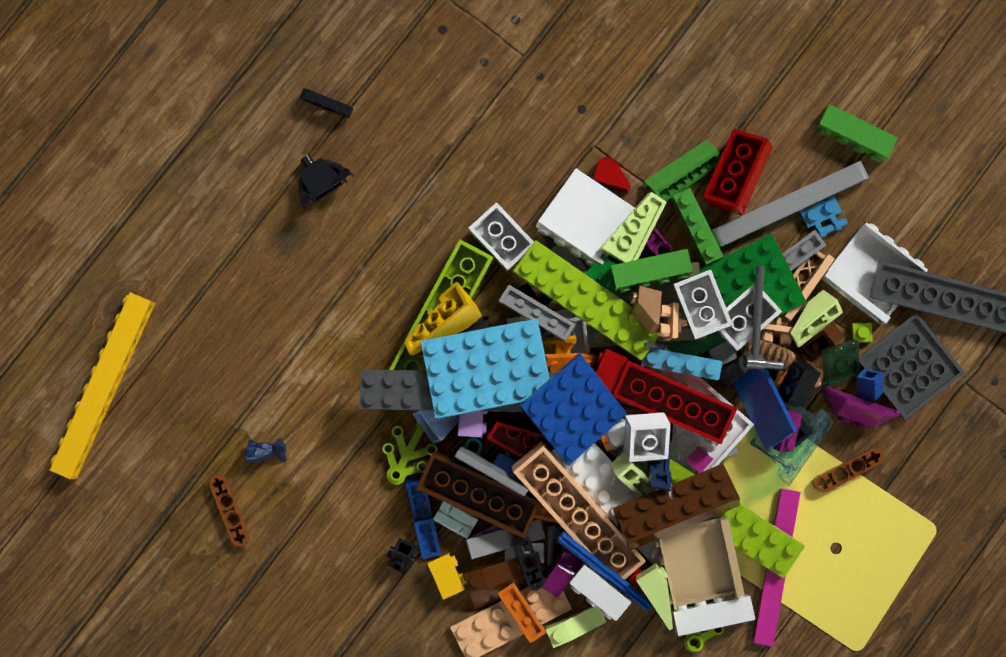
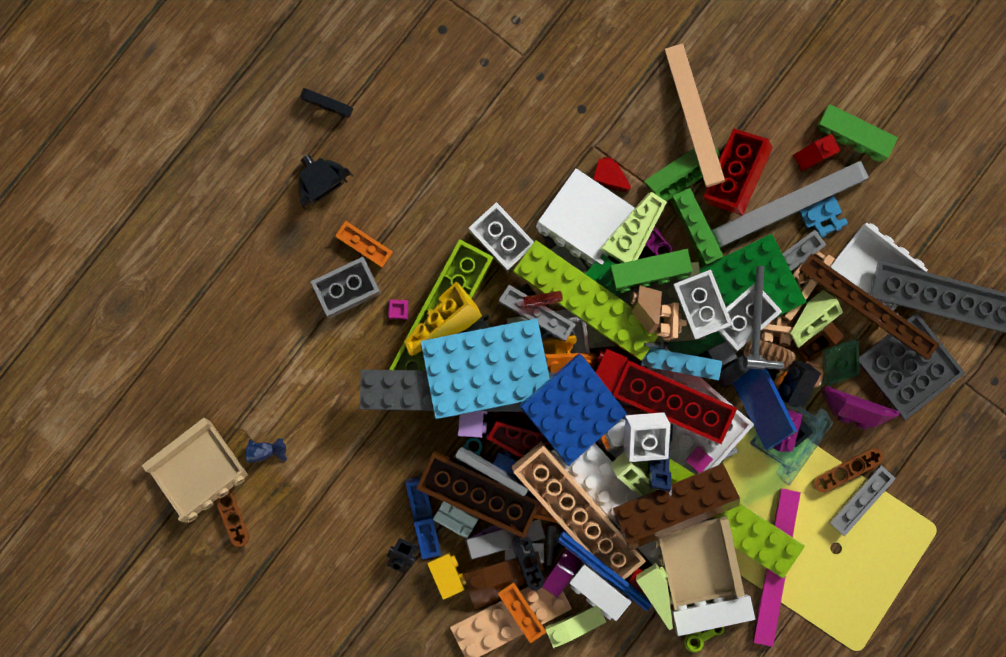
(102, 386): yellow brick -> none
(195, 470): none -> tan panel
(345, 287): none -> light grey brick
(364, 244): none -> orange plate
(398, 309): none -> dark pink tile
(407, 454): lime plant -> none
(435, 428): light blue torso -> none
(542, 299): none -> clear red axle
(694, 115): none -> light nougat tile
(816, 152): none -> red slope
(862, 332): lime plate -> none
(862, 500): none -> light grey plate
(869, 307): none -> reddish brown plate
(869, 385): blue brick -> none

